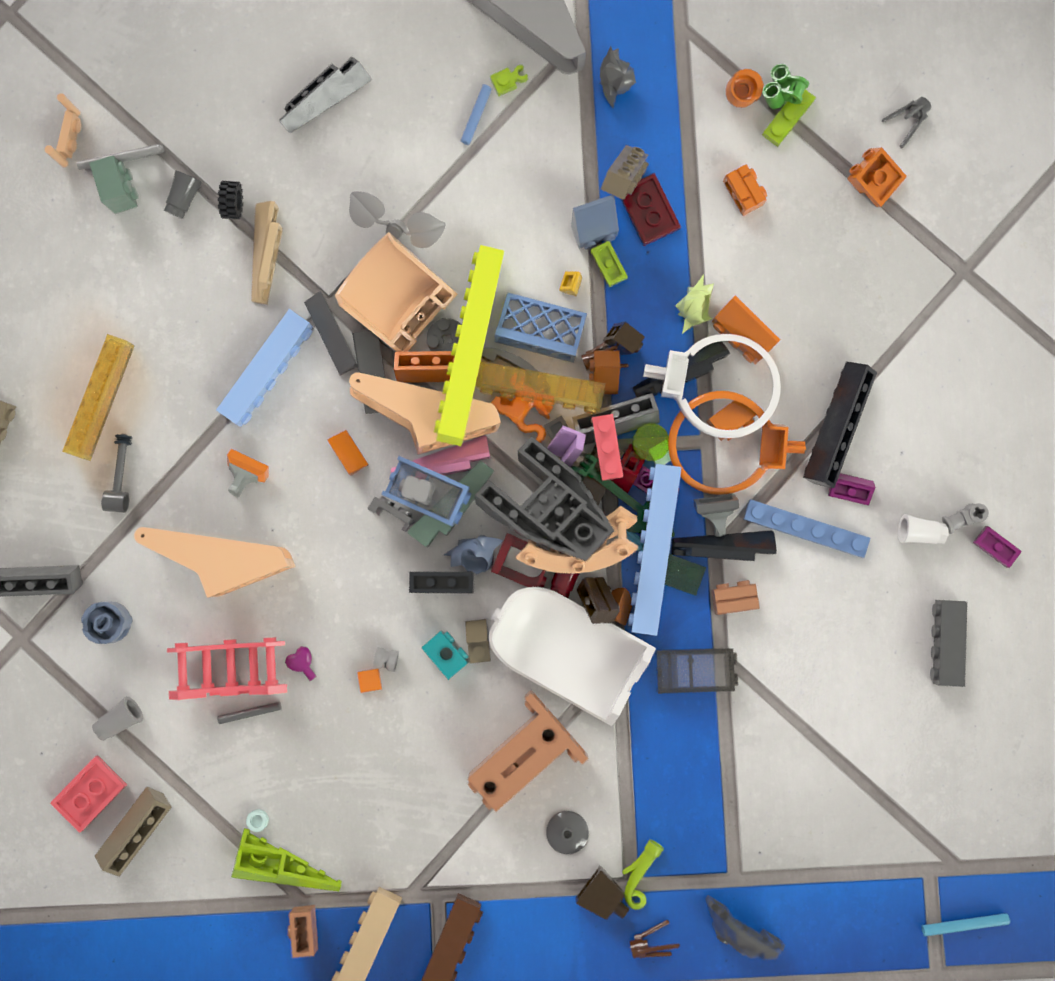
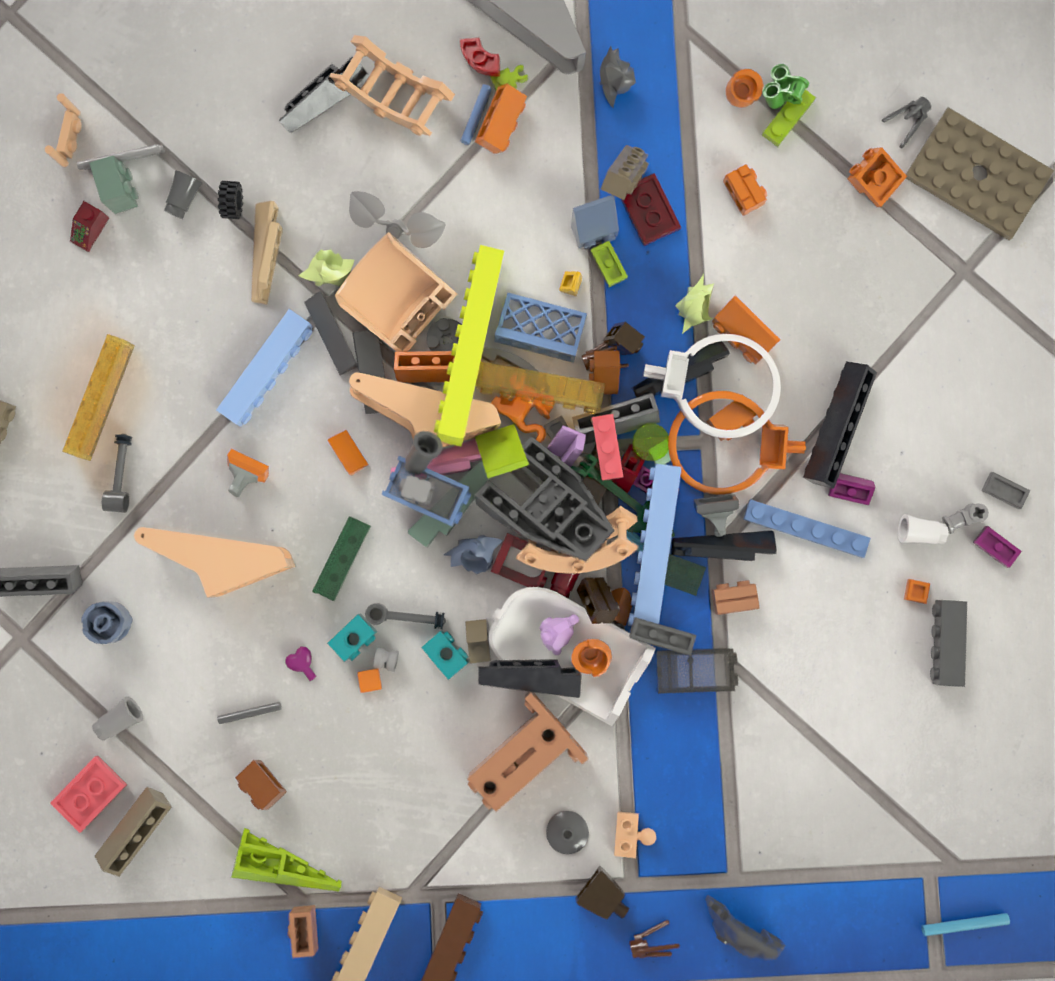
(87, 226): none -> dark red slope
(232, 688): coral fence -> none
(257, 820): light aqua tile -> none
(260, 785): none -> dark orange brick
(328, 268): none -> yellowish green hair
(341, 558): none -> clear green panel
(341, 644): none -> teal brick
(377, 506): flat silver piece -> none
(402, 75): none -> light nougat fence
(423, 450): none -> dark grey plant
(438, 620): none -> dark grey piece
(441, 582): black brick -> none
(480, 59): none -> red tile
(501, 119): none -> orange brick
(501, 451): none -> lime tile
(532, 676): none -> black wedge
(557, 632): none -> lavender rock
(592, 657): none -> orange helmet
(628, 834): none -> light nougat plate
(639, 868): lime plant -> none
(662, 636): none -> dark grey tile
(917, 591): none -> orange tile
(946, 172): none -> dark tan plate
(1006, 490): none -> flat silver tile

